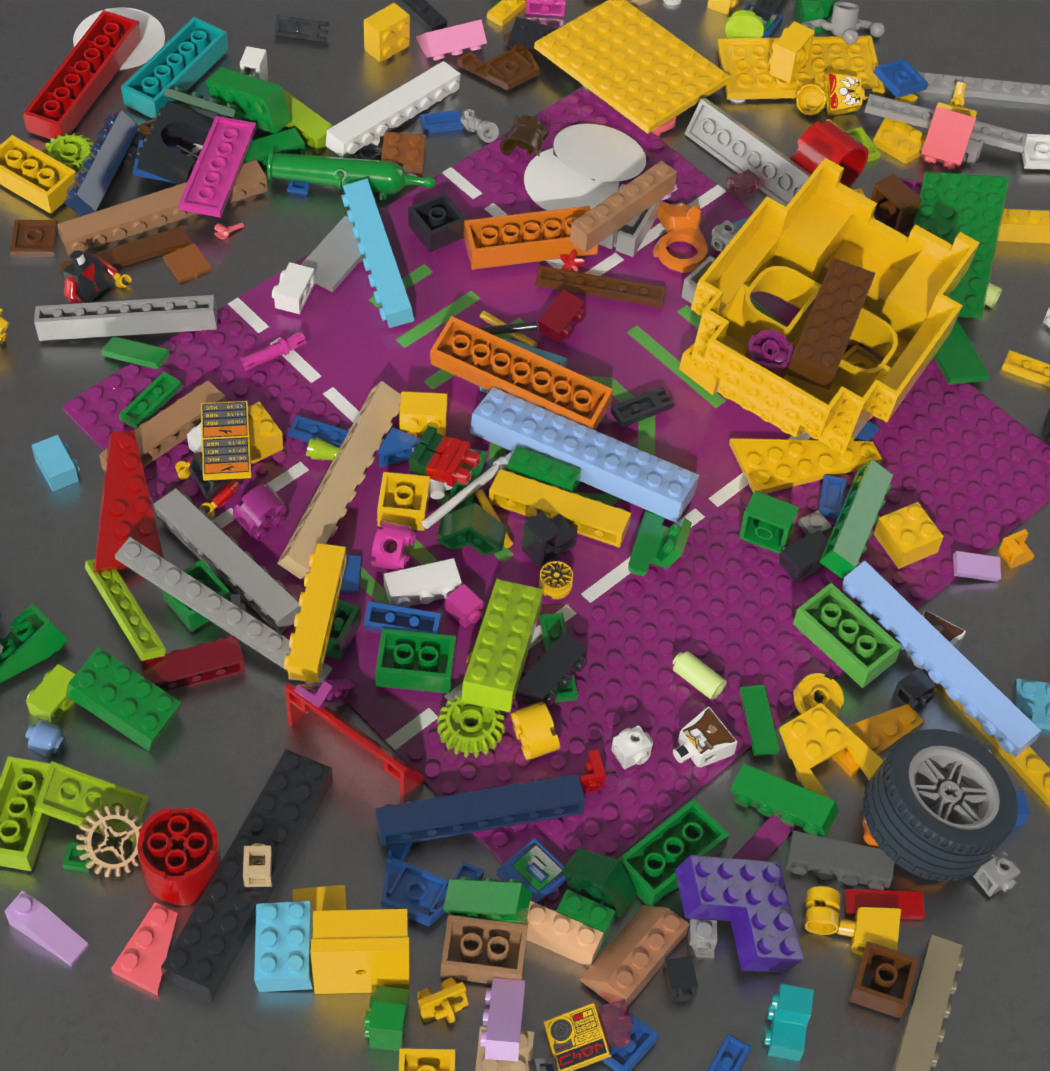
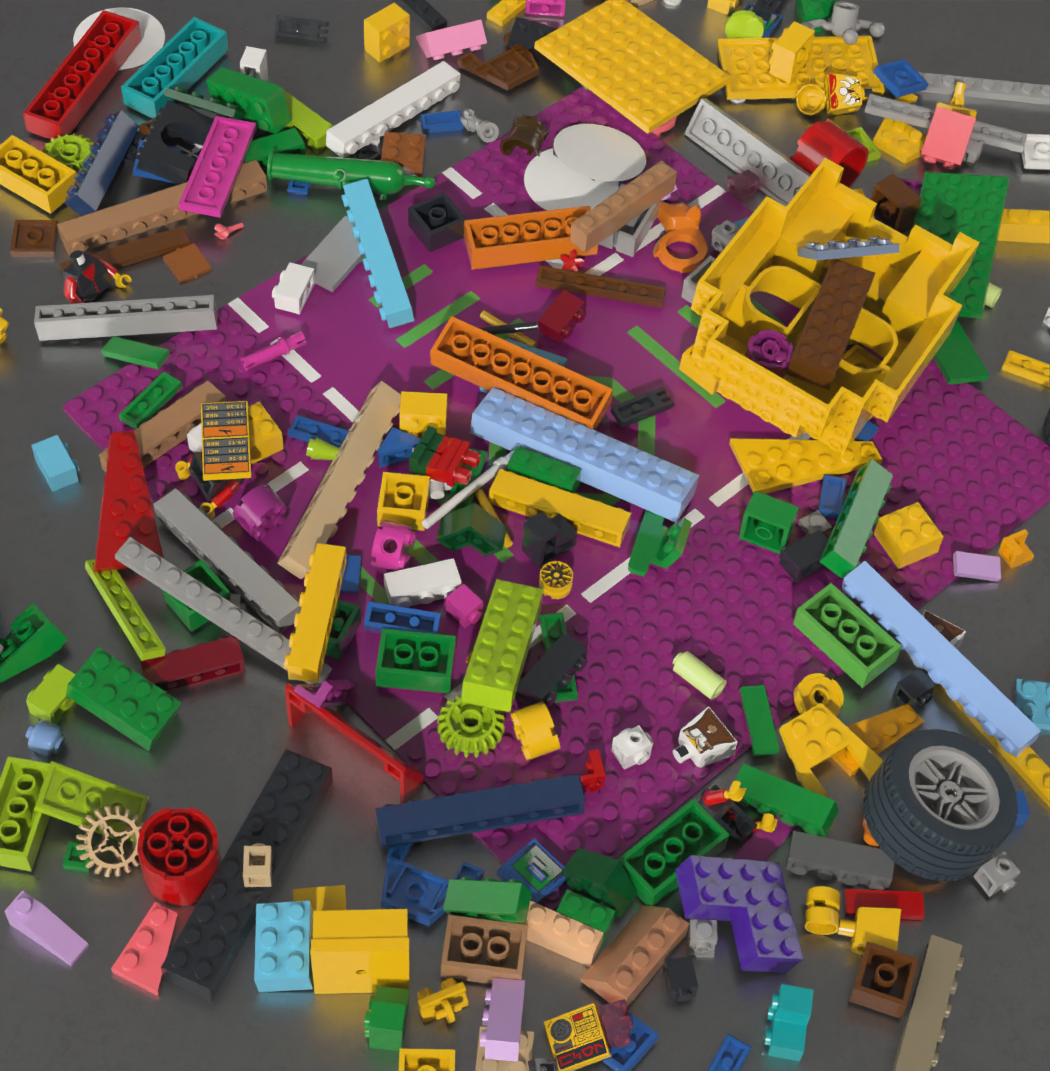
(729, 815): none -> torso
(852, 248): none -> sand blue plate

